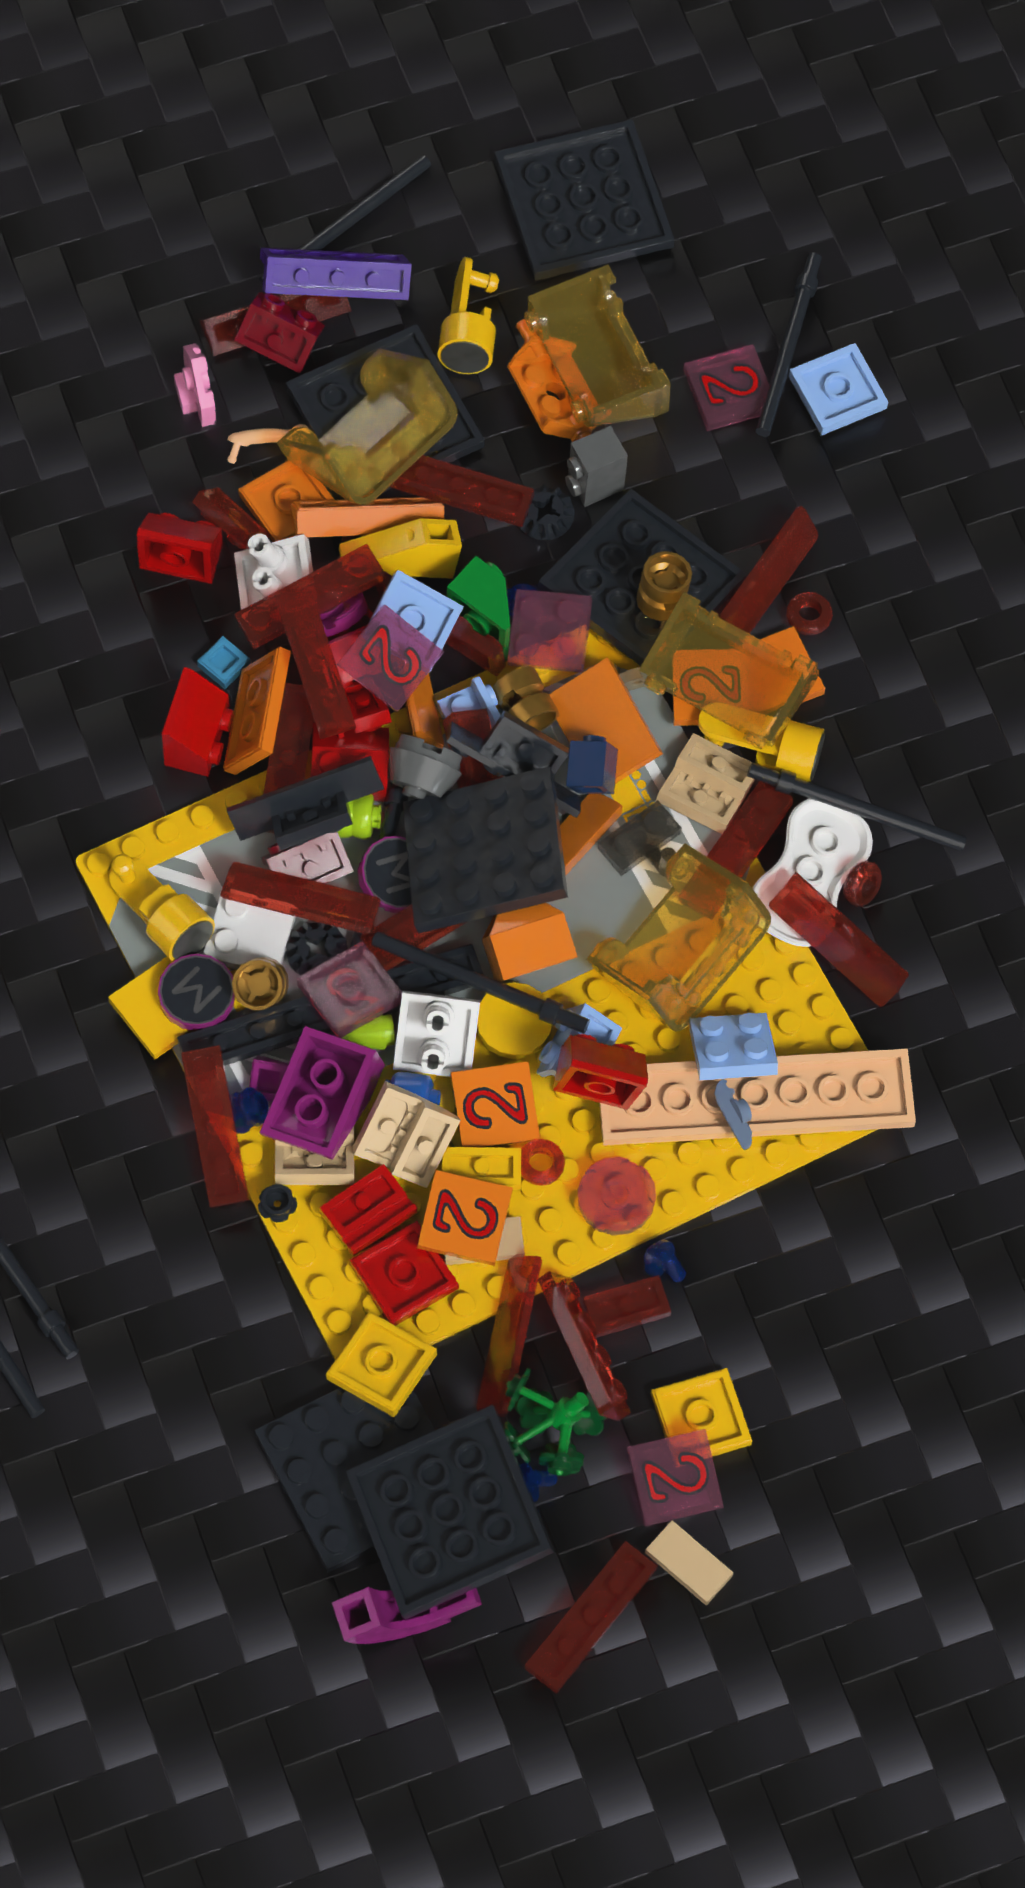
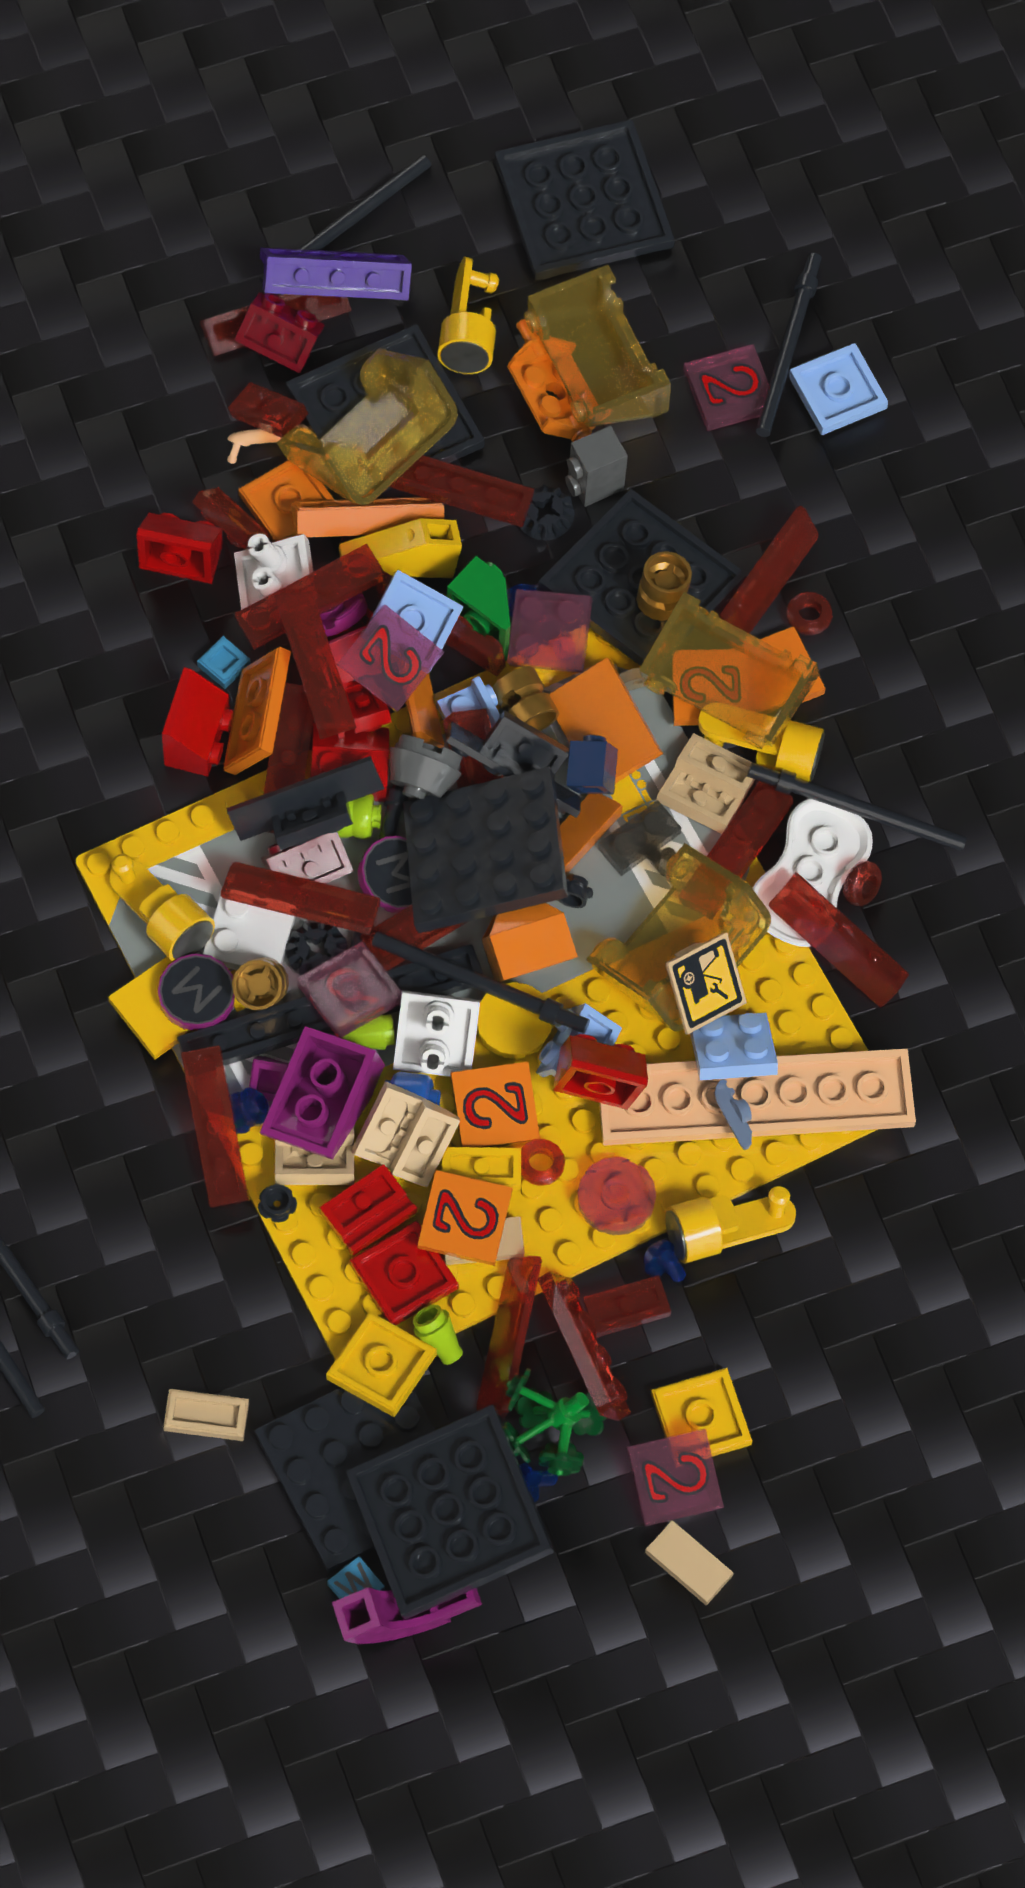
(193, 386): bright pink plate -> none
(206, 1414): none -> tan tile
(267, 410): none -> clear red plate
(353, 1579): none -> dark azure tile
(436, 1329): none -> lime cone
(577, 892): none -> black plate
(590, 1617): clear red plate -> none
(705, 982): none -> piece
(709, 1225): none -> yellow piece

